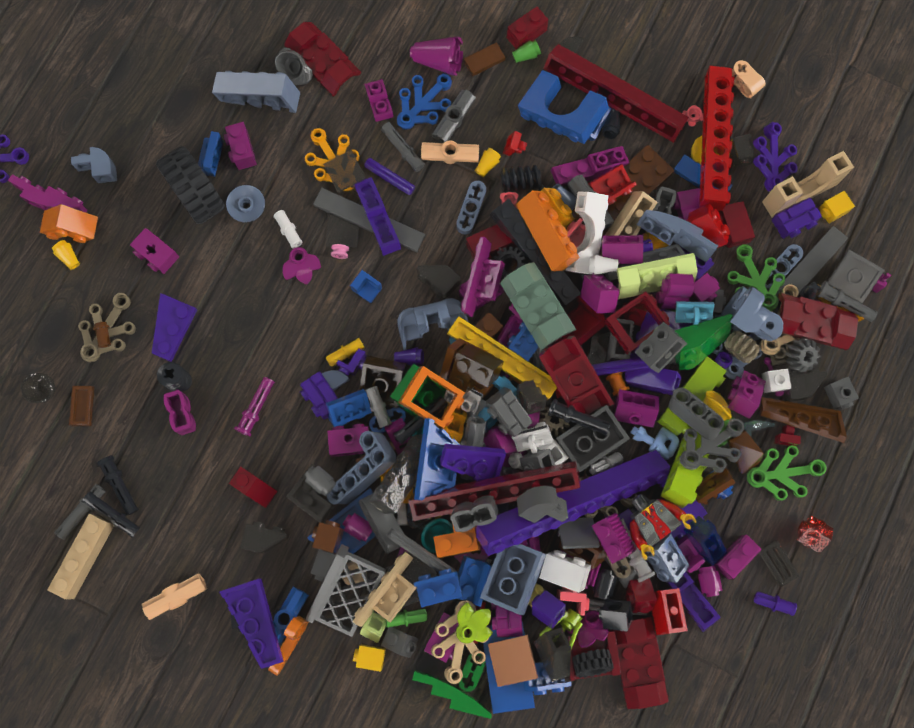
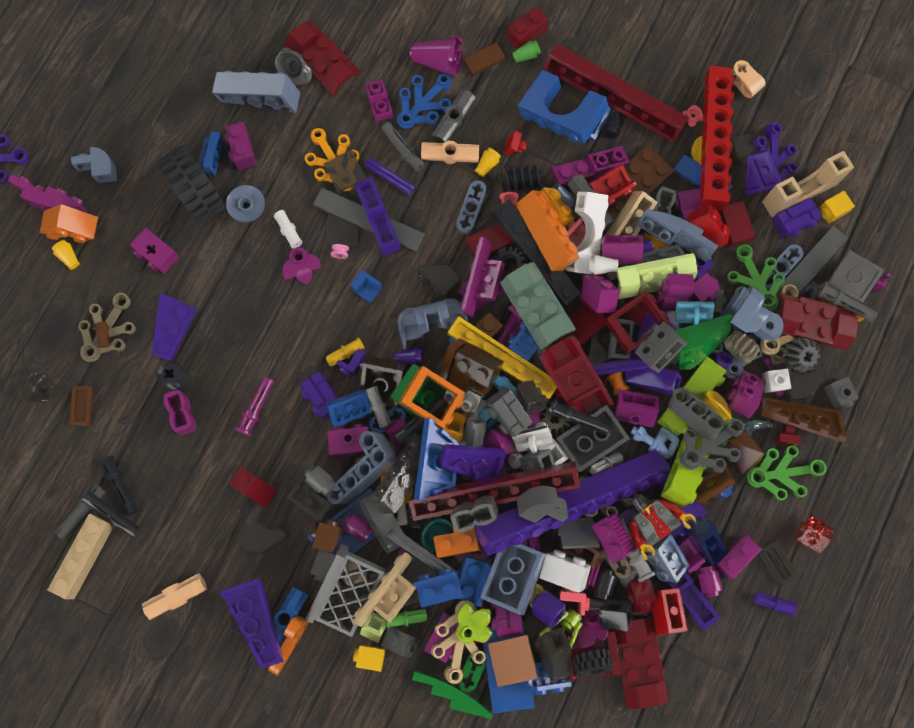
(335, 378): sand blue tile -> none
(761, 172): none -> dark purple wing

